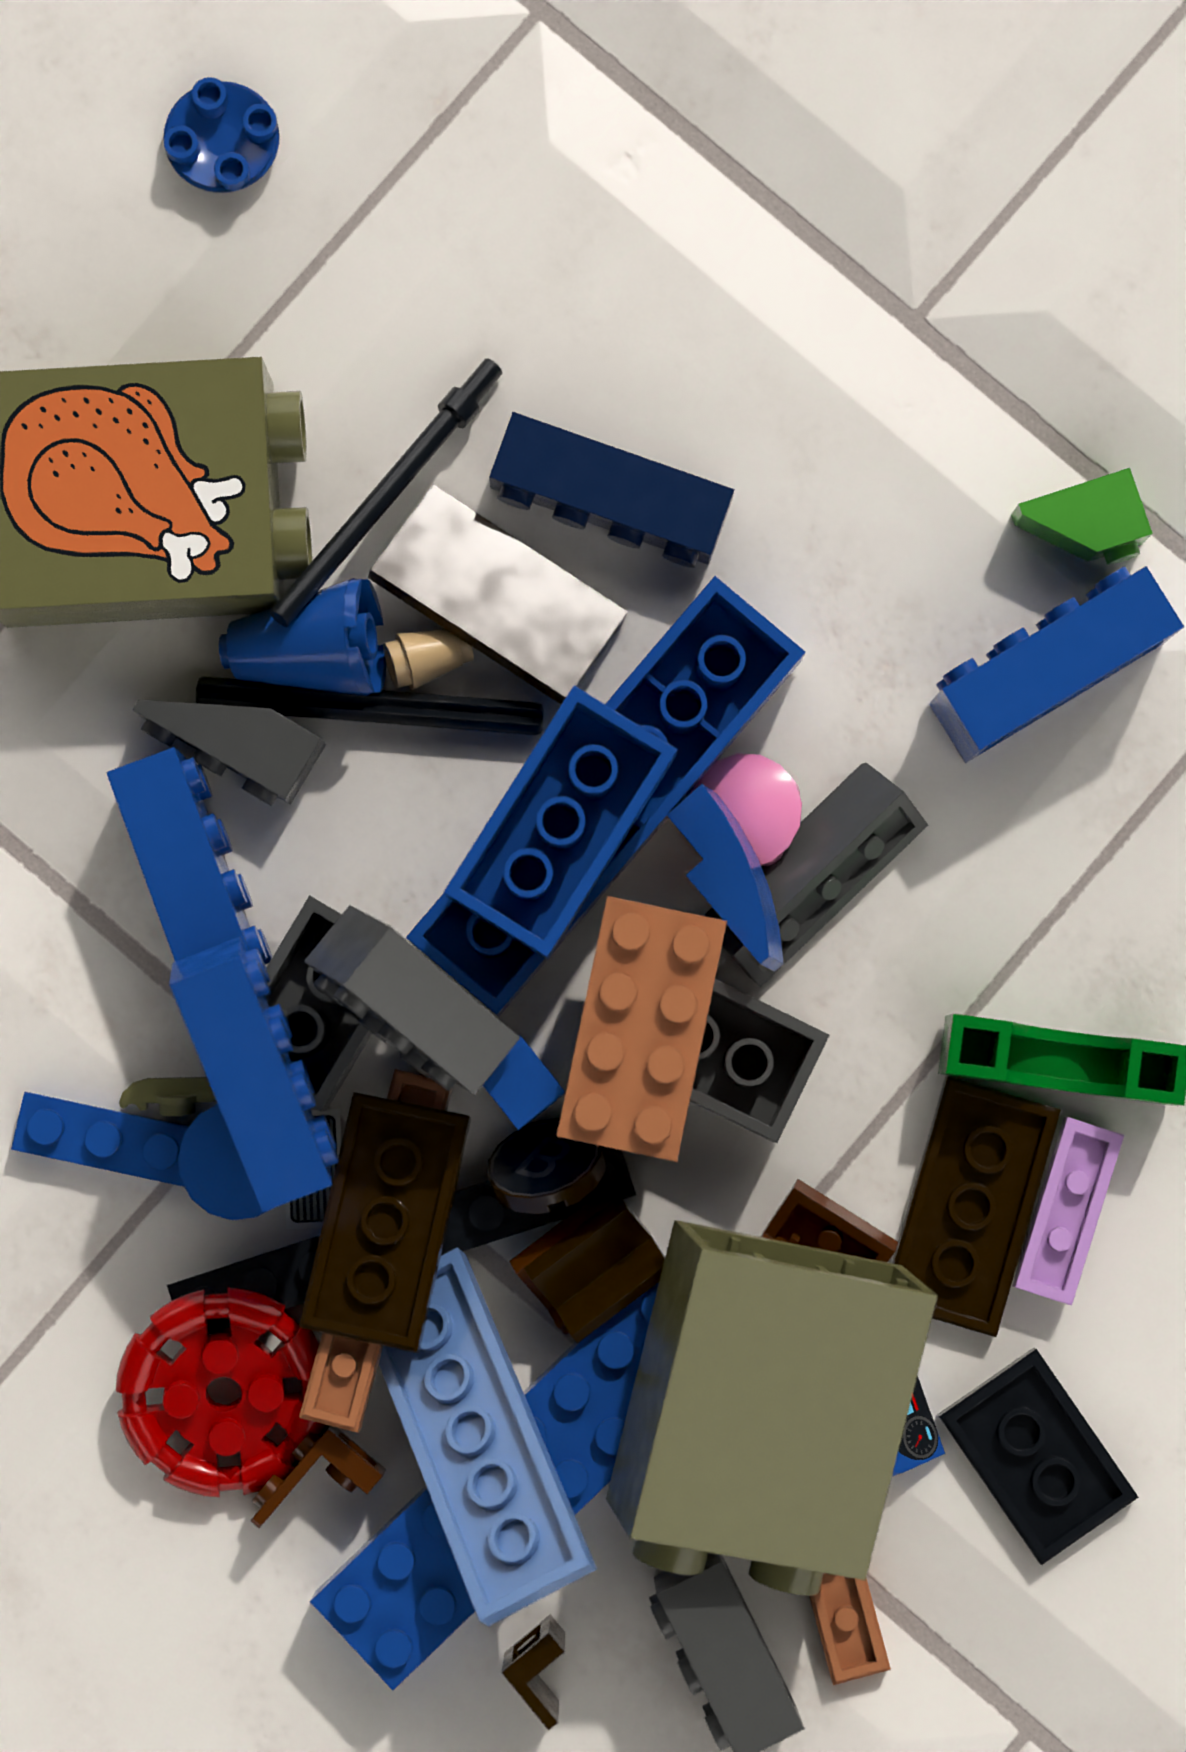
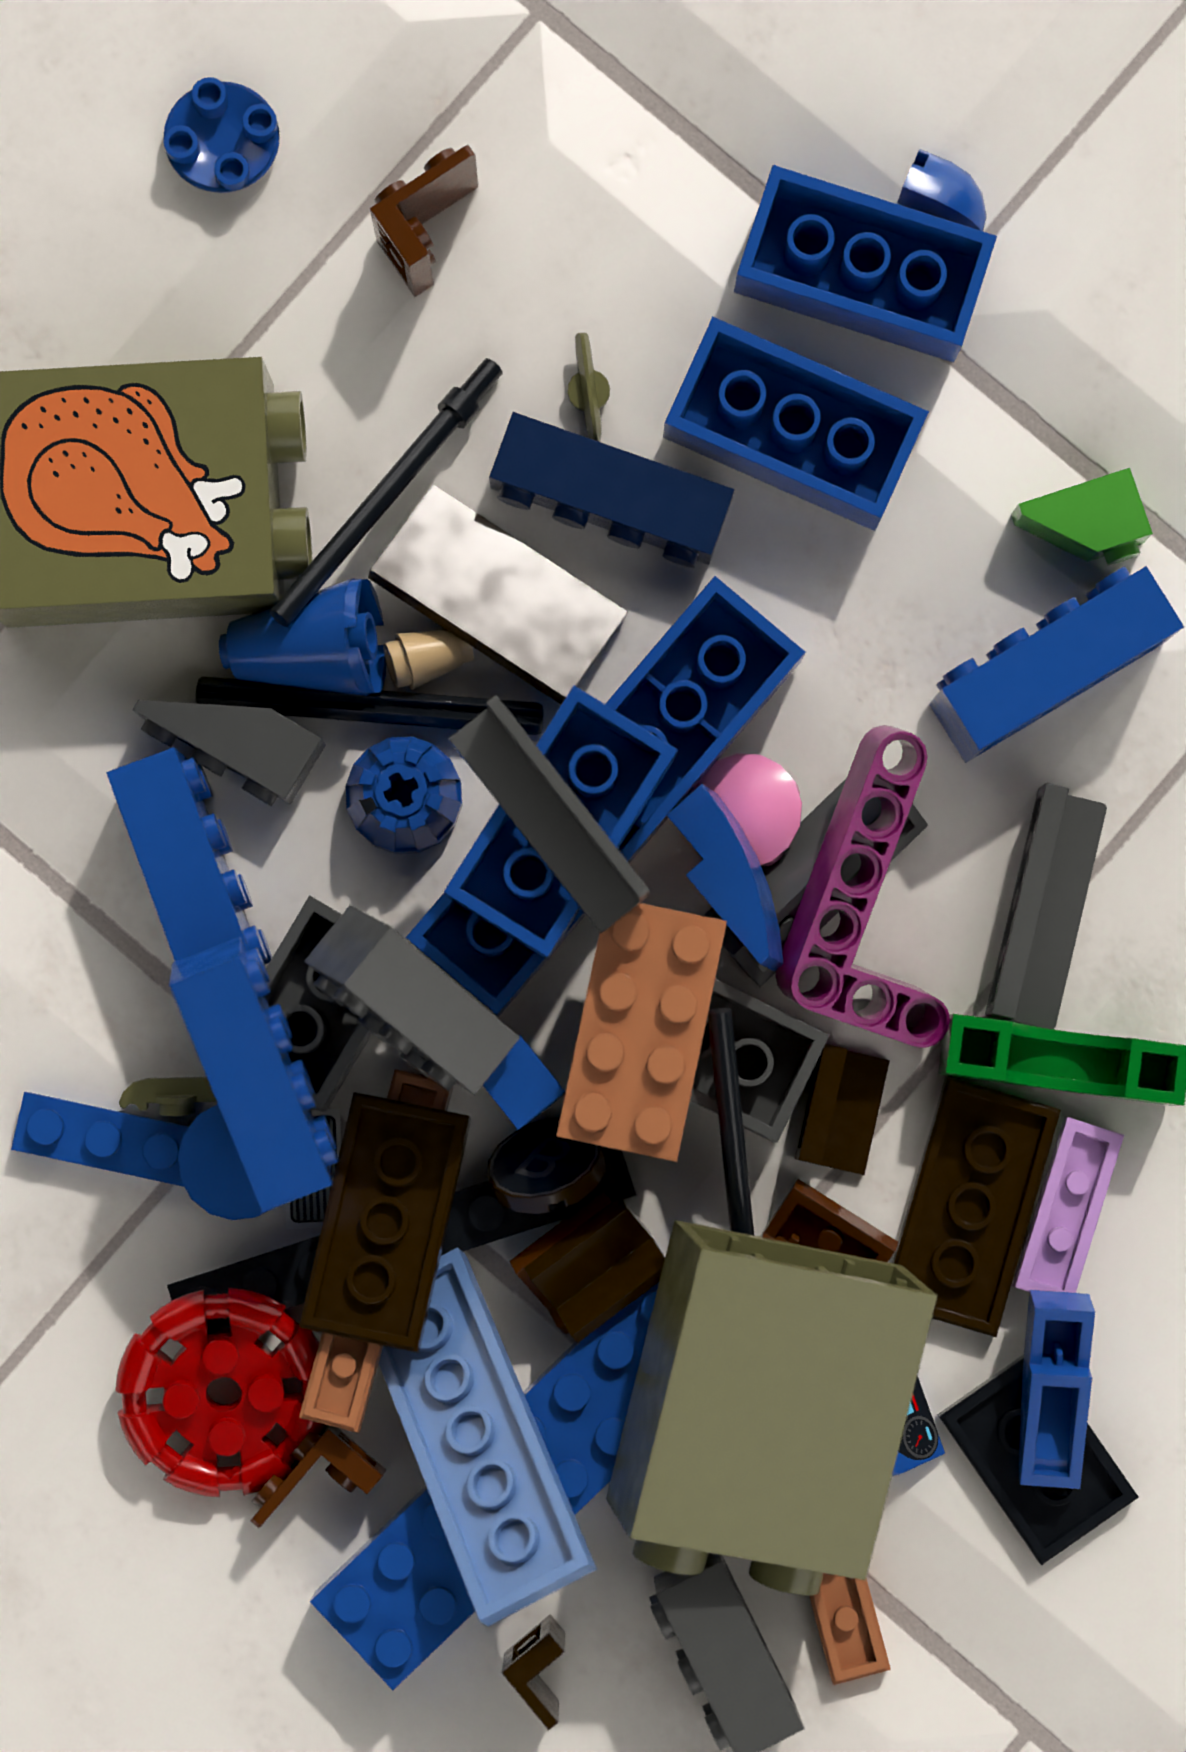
(404, 795): none -> blue piece
(405, 207): none -> reddish brown bracket
(549, 815): none -> dark grey panel
(588, 388): none -> olive piece
(730, 1120): none -> black bar
(794, 423): none -> blue brick
(842, 1109): none -> dark brown panel
(856, 898): none -> magenta beam
(864, 263): none -> blue brick
(943, 191): none -> blue brick
(1046, 908): none -> dark grey panel
(1055, 1388): none -> blue slope

